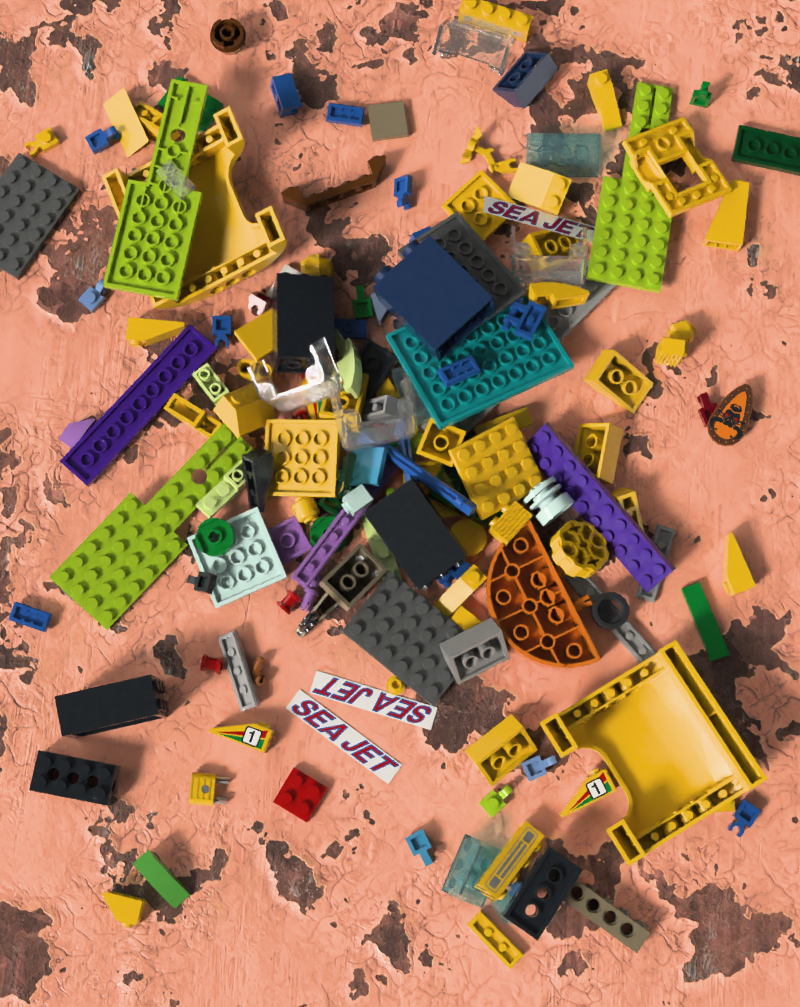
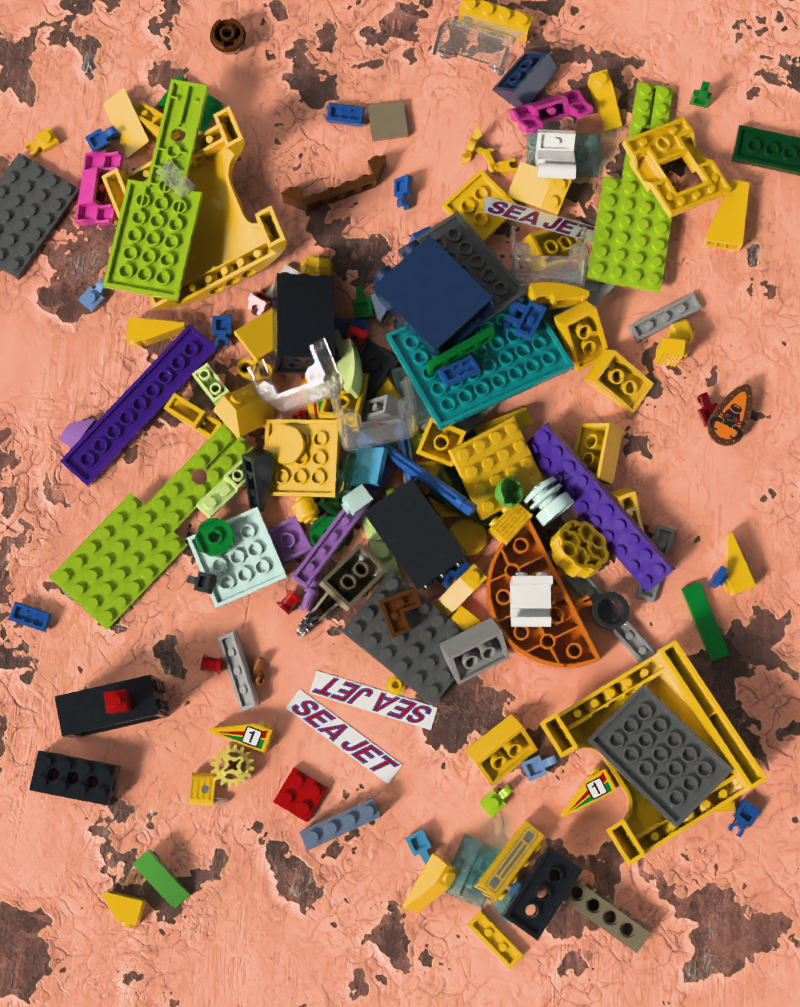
(93, 194): none -> dark pink bracket
(117, 701): none -> red brick
(226, 758): none -> light yellow gear
(285, 95): blue hinge -> none
(286, 444): none -> yellow tile
(340, 824): none -> sand blue arch
(359, 332): none -> red tile
(394, 609): none -> reddish brown plate
(432, 882): none -> yellow slope
(460, 350): none -> green tile
(508, 492): none -> bright green hair
(530, 600): none -> white piece
(554, 108): none -> dark pink bracket
(555, 154): none -> white piece
(581, 334): none -> yellow slope
(660, 755): none -> dark grey plate
(664, 317): none -> light grey tile
(718, 577): none -> blue plate

